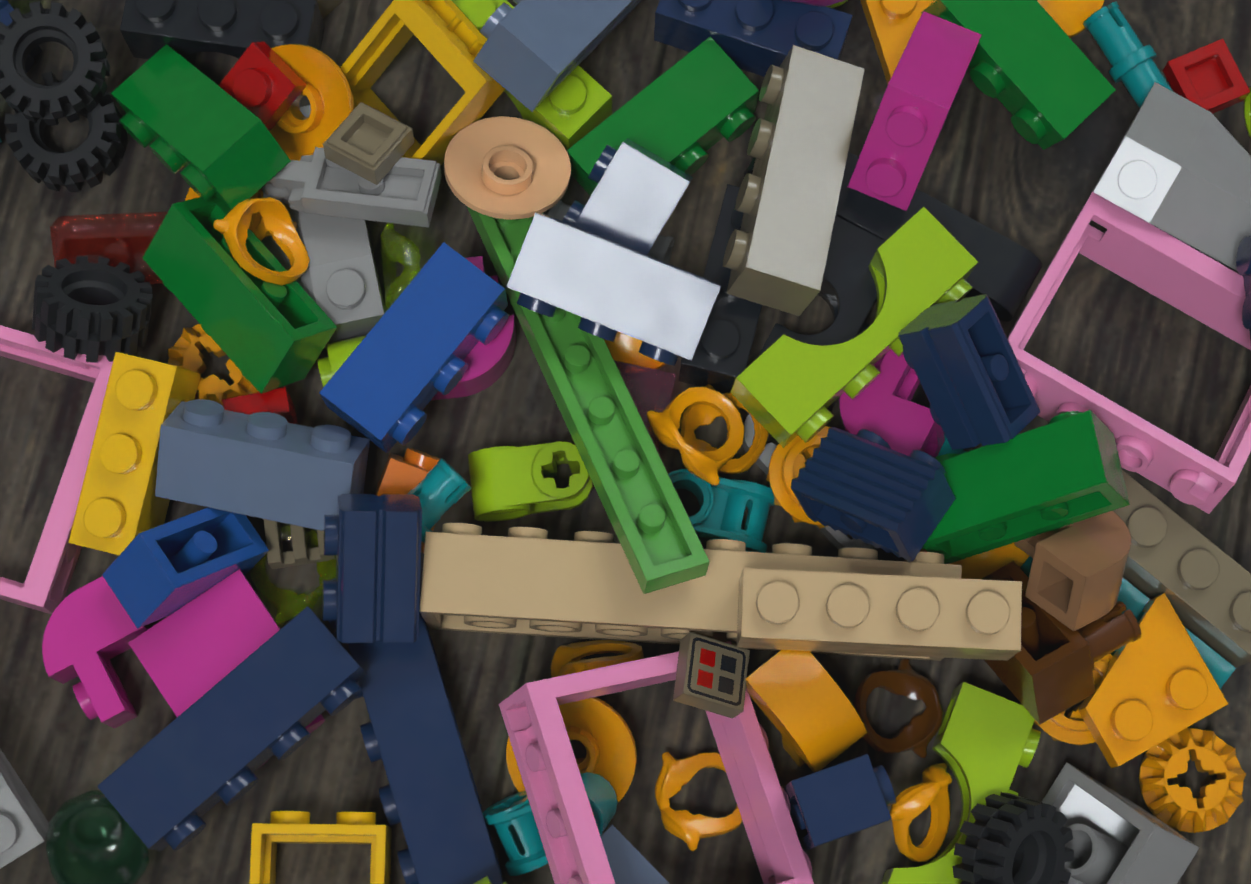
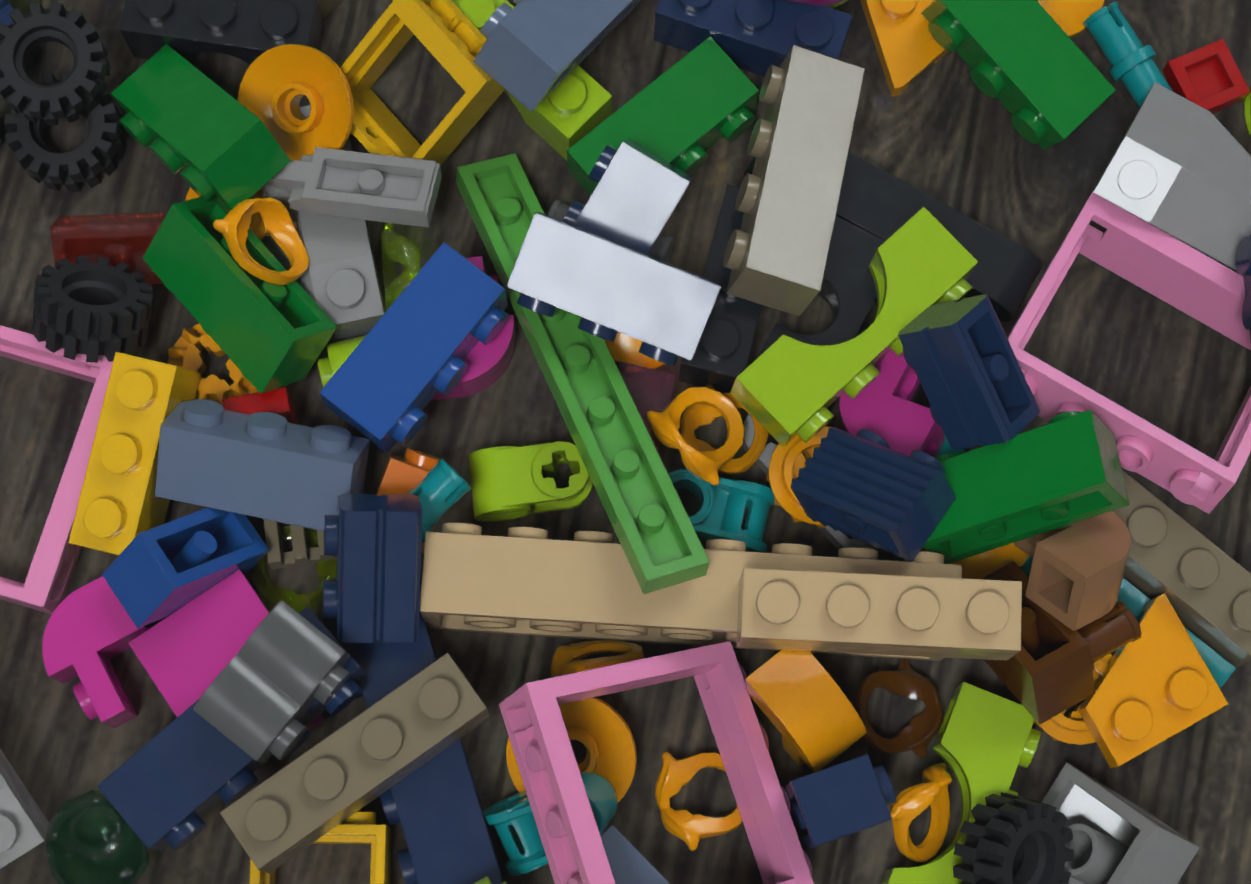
(263, 83): red plate -> none
(273, 684): none -> dark grey brick
(355, 764): none -> dark tan brick
(368, 143): dark tan tile -> none
(508, 149): light nougat dish -> none
(711, 675): dark tan tile -> none
(914, 110): dark pink brick -> none
(1176, 804): light orange gear -> none

